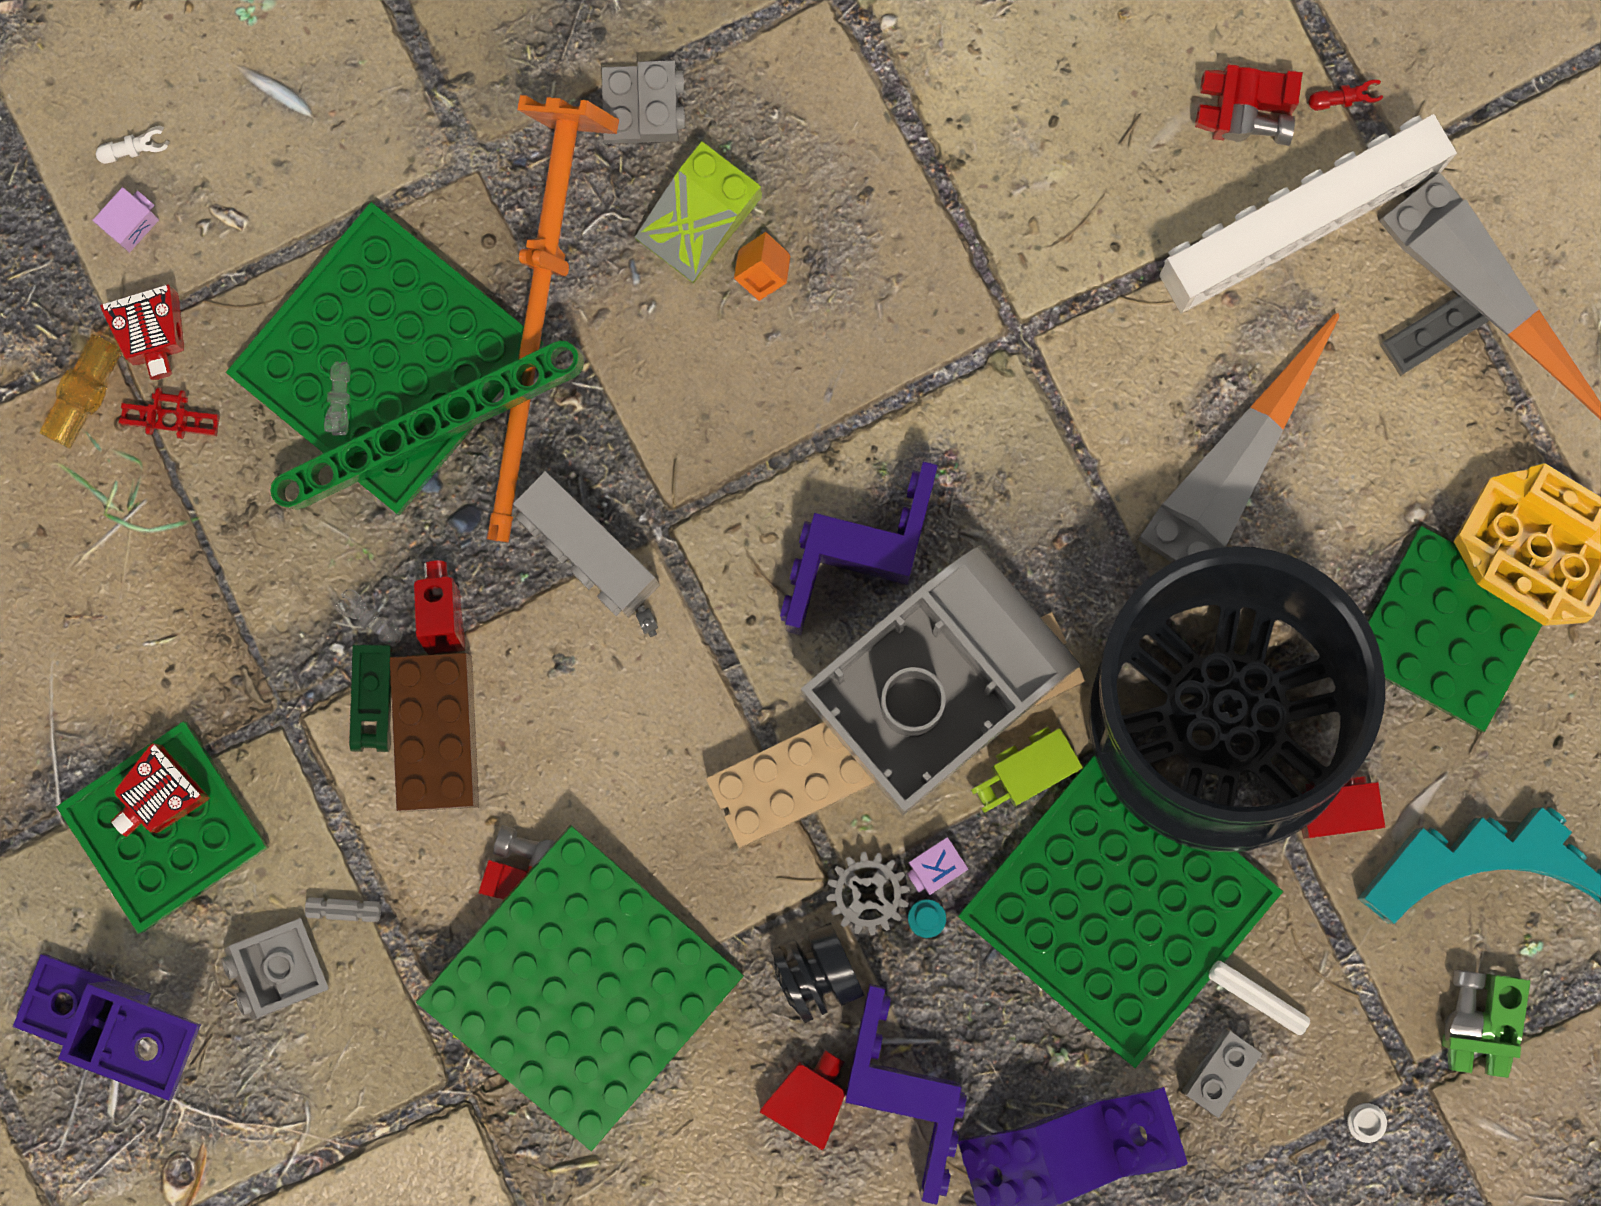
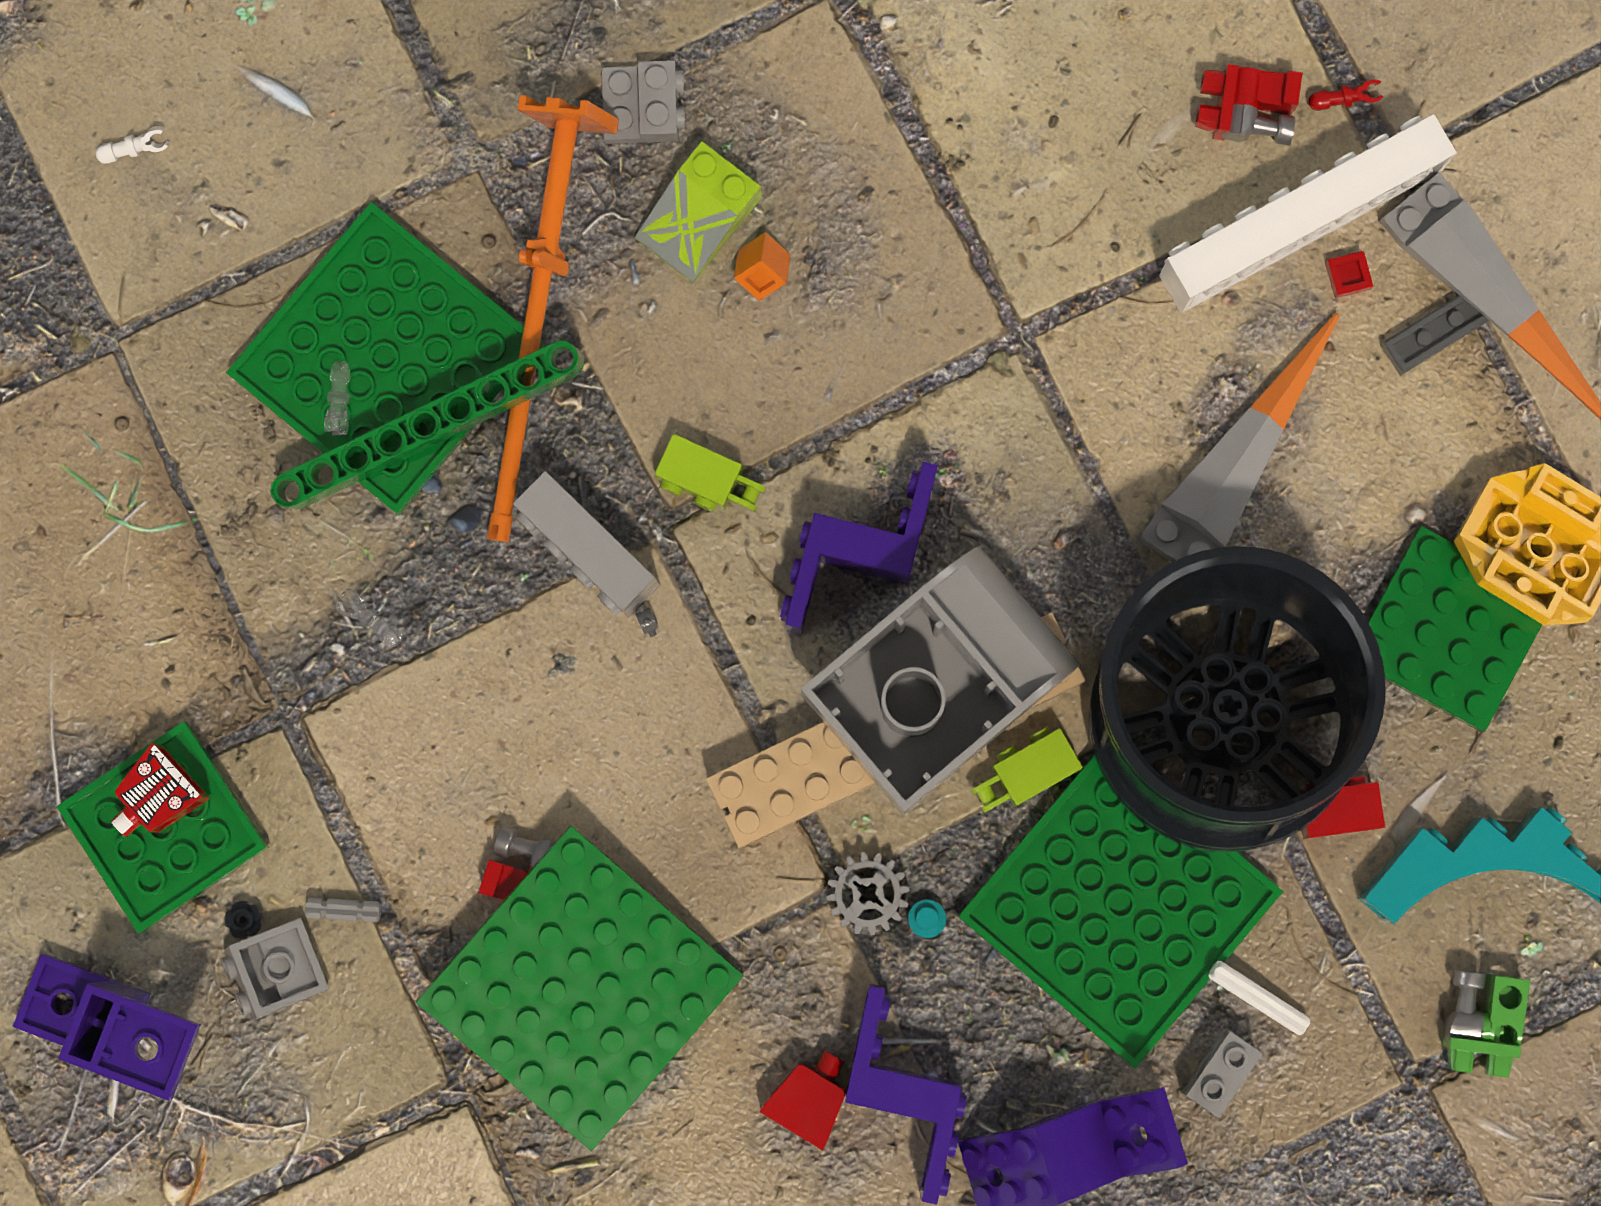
(81, 391): clear yellow piece -> none
(127, 218): lavender brick -> none
(148, 328): torso -> none
(180, 413): red piece -> none
(253, 917): none -> black plate
(370, 697): dark green plate -> none
(434, 732): reddish brown brick -> none
(438, 611): red torso -> none
(705, 476): none -> lime brick
(816, 973): black wheel -> none
(936, 867): lavender brick -> none
(1349, 274): none -> red tile
(1367, 1122): white plate -> none

